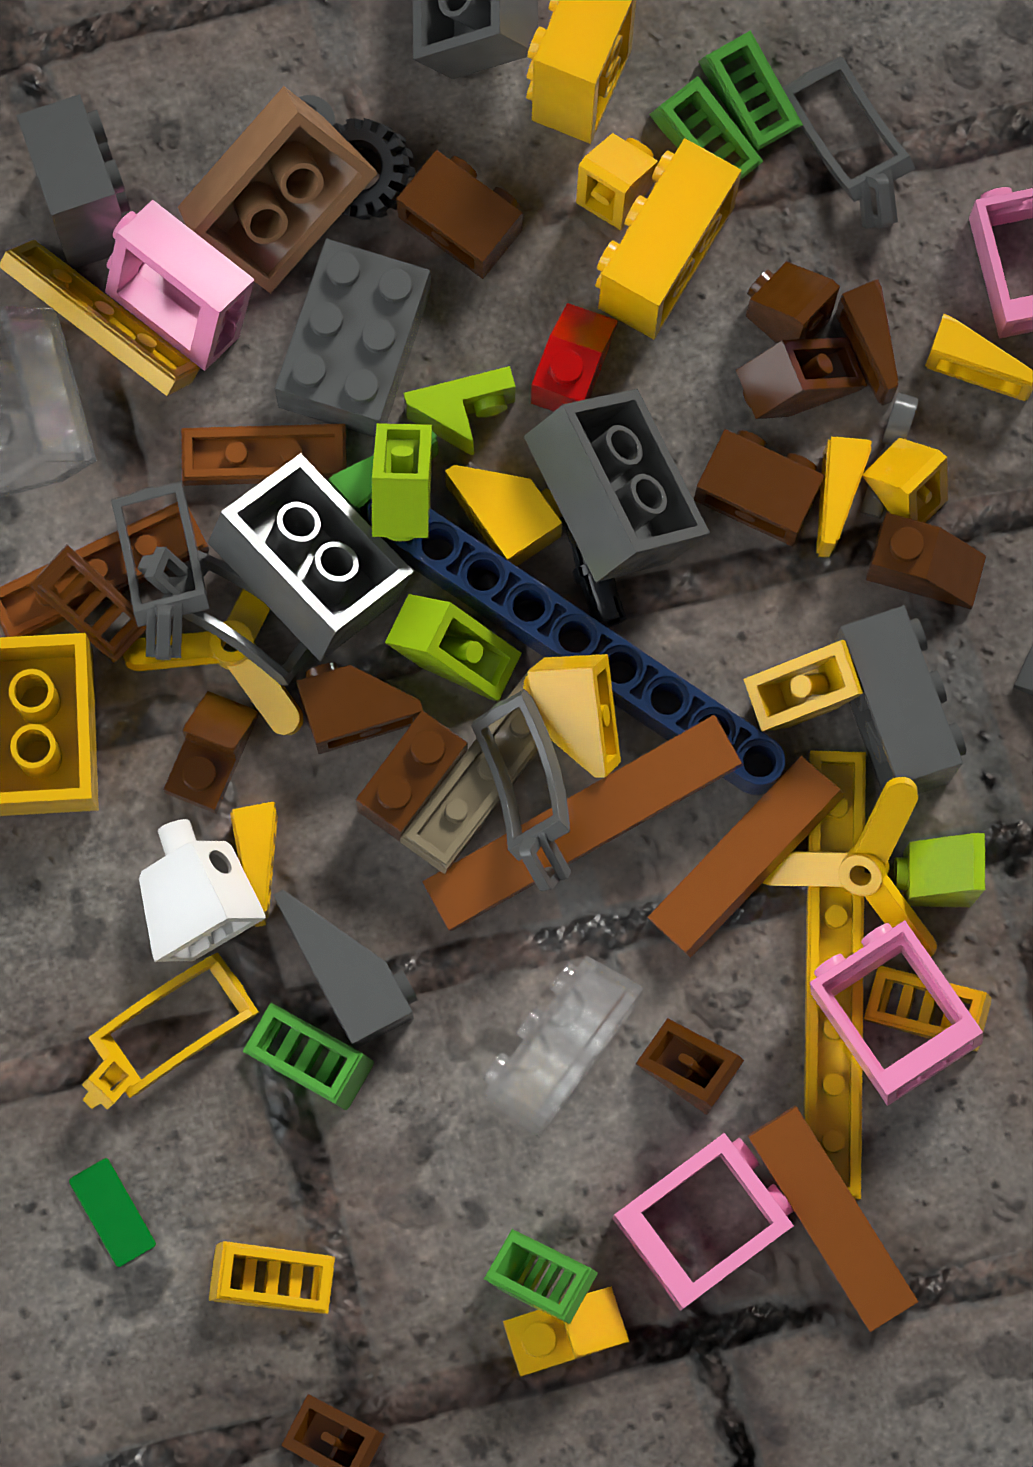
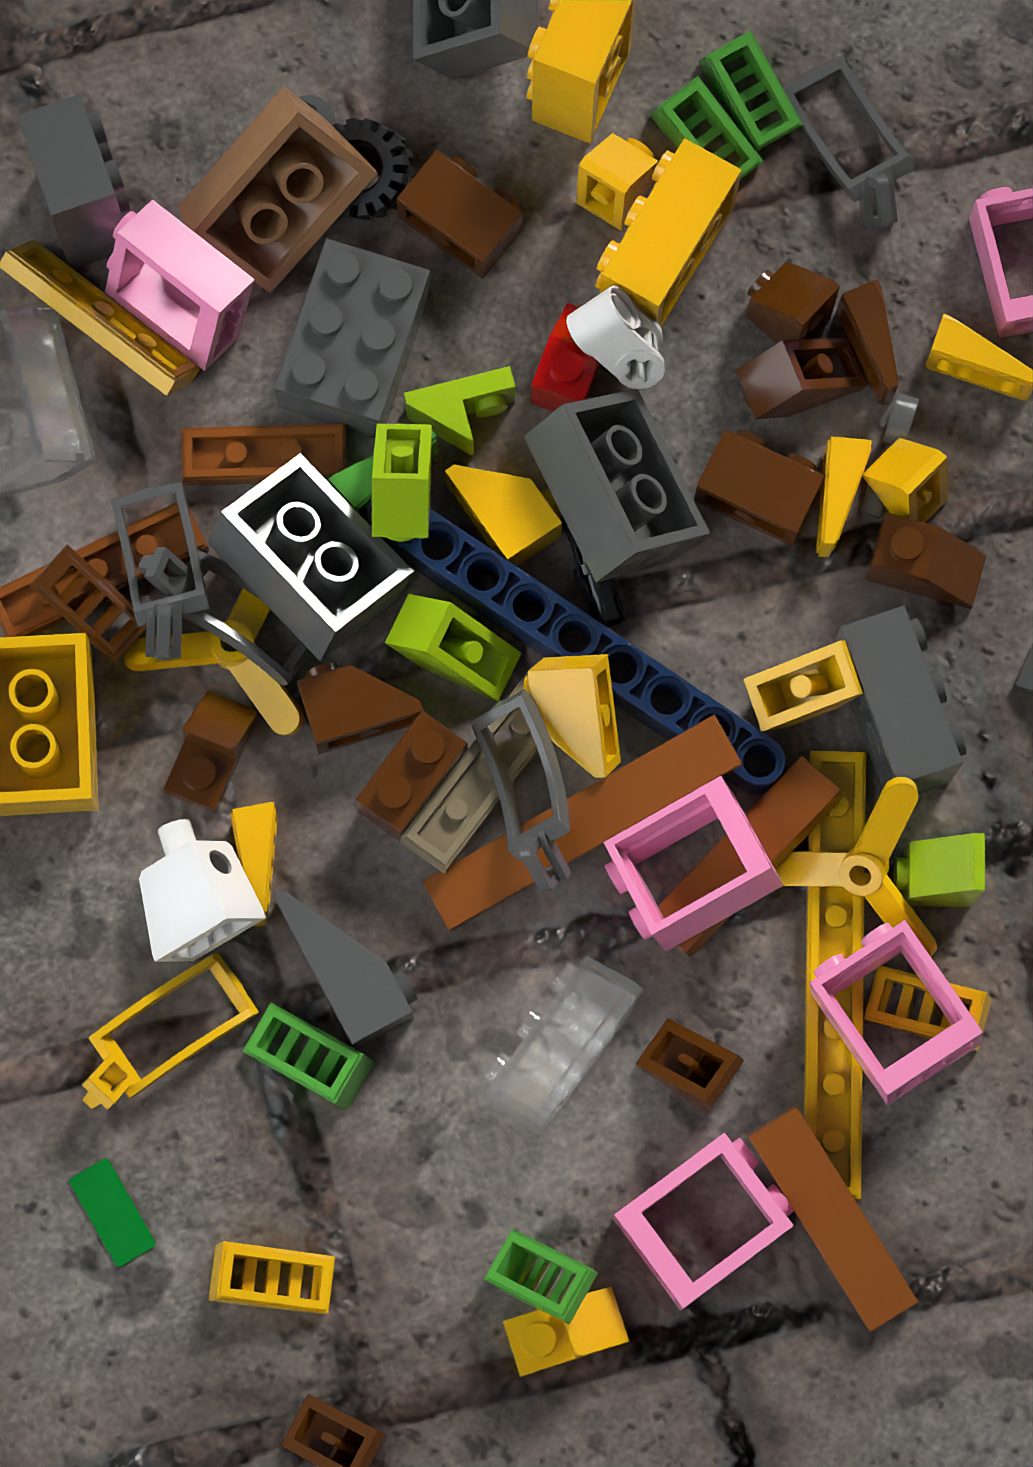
(620, 338): none -> white piece
(670, 825): none -> bright pink window

